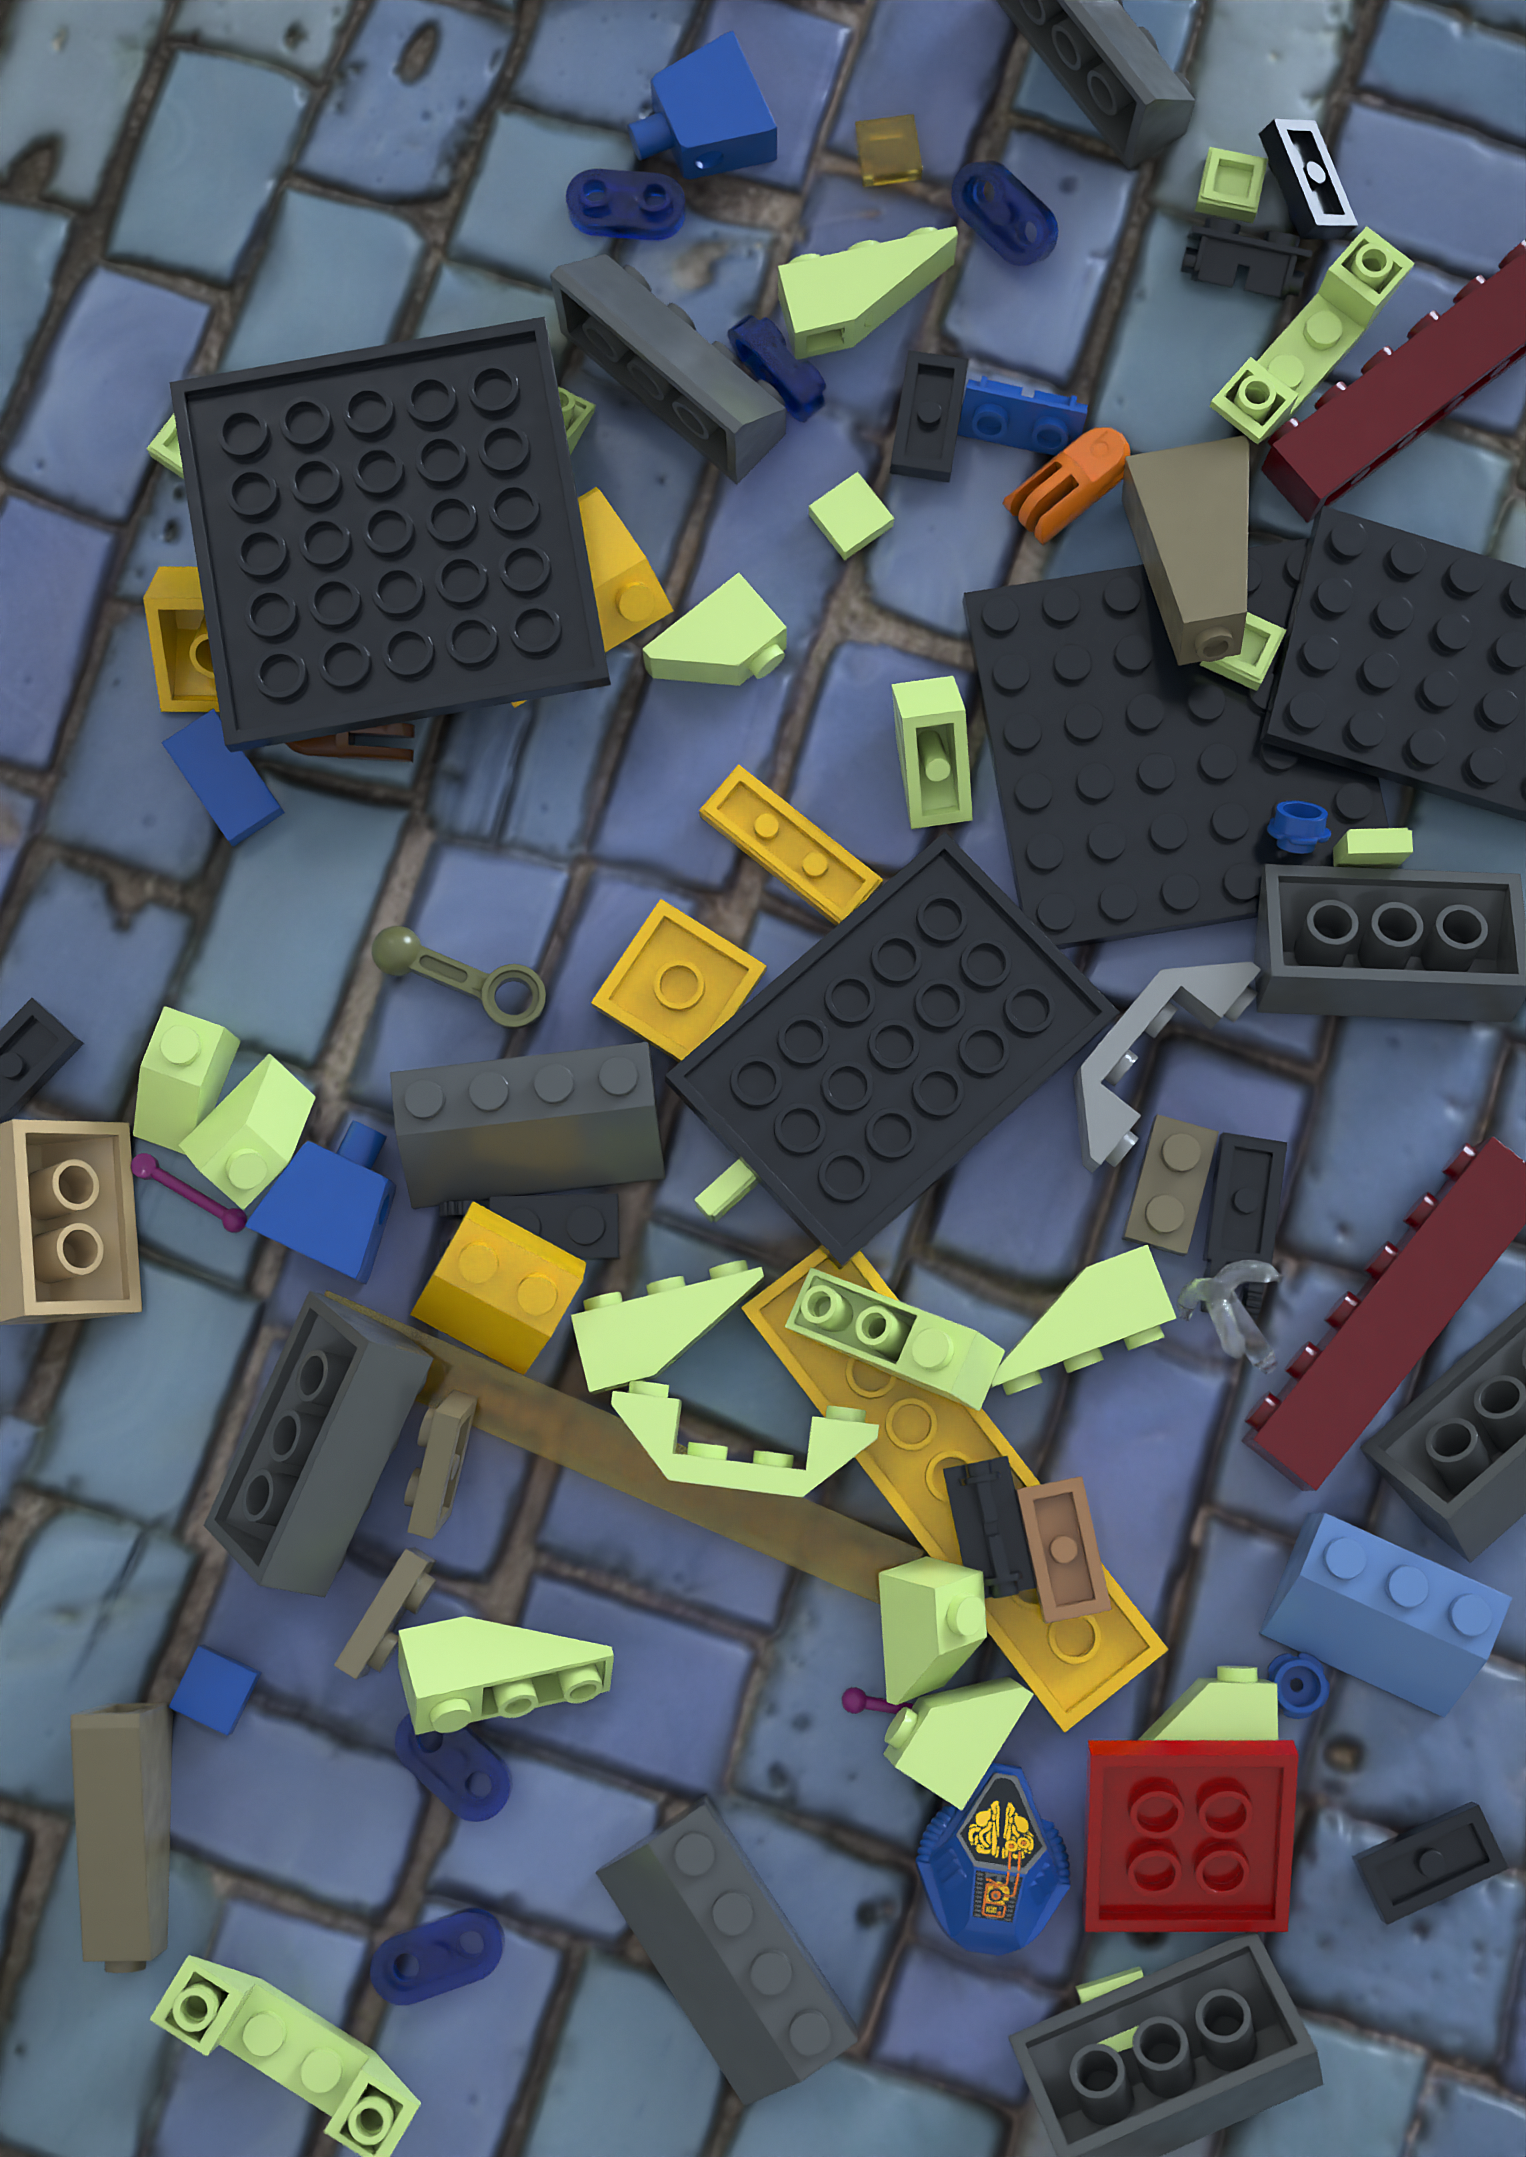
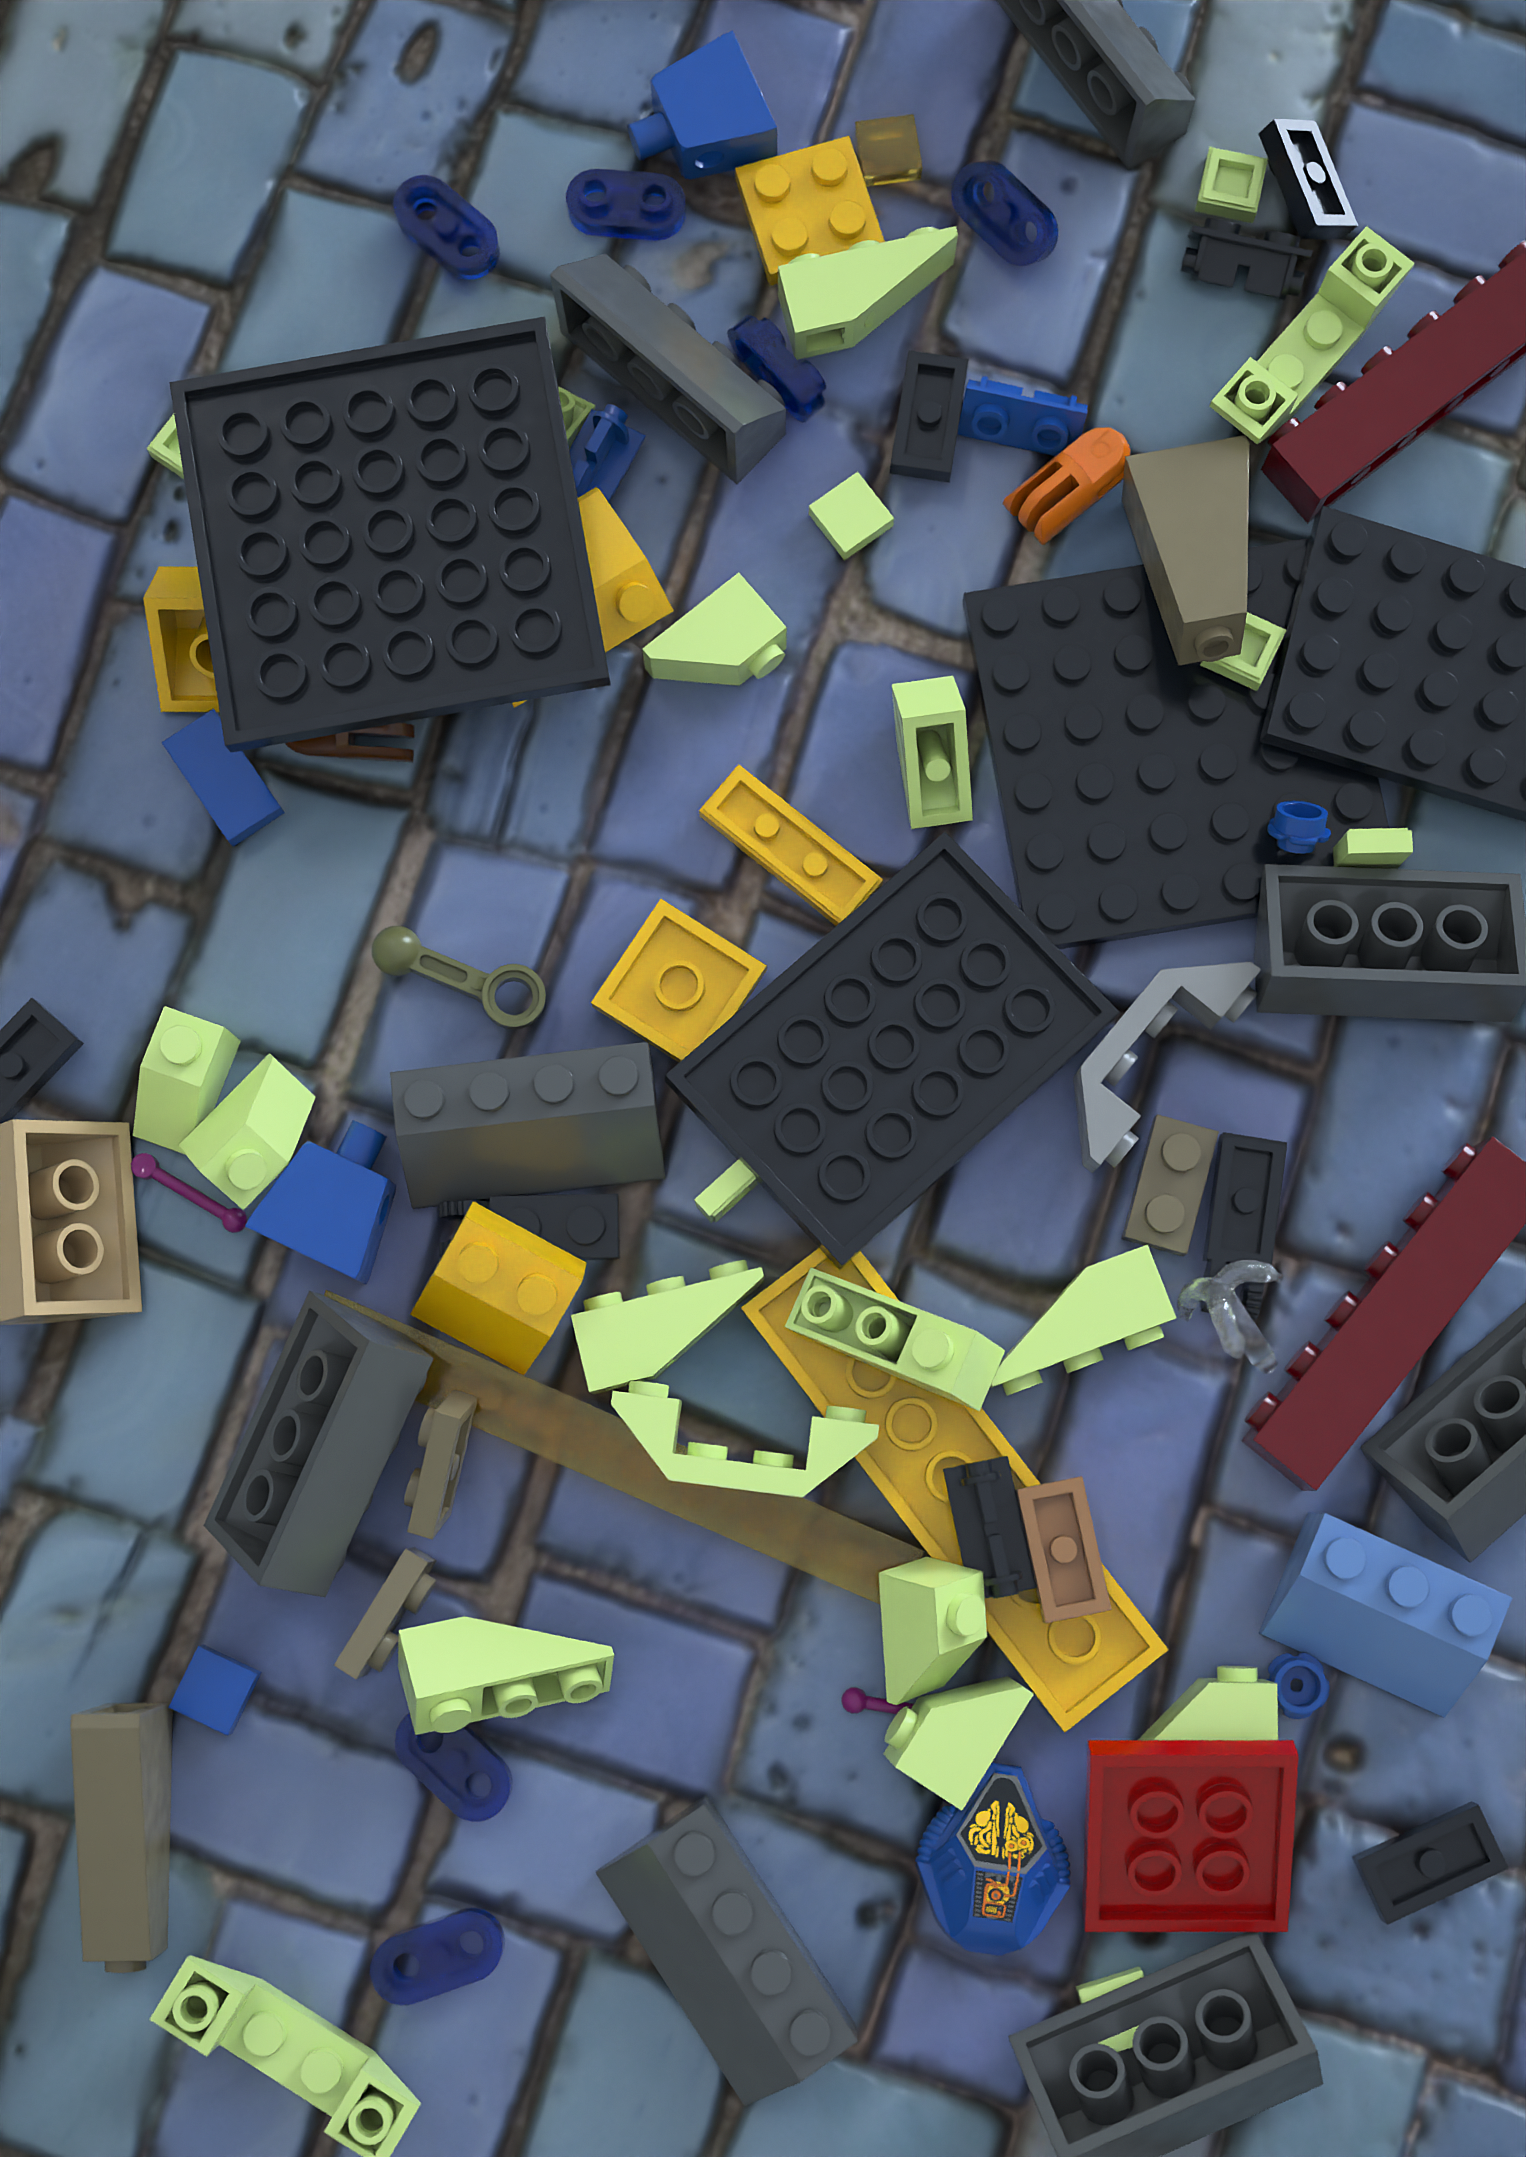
(449, 230): none -> clear blue plate
(604, 451): none -> blue hinge
(807, 203): none -> yellow plate

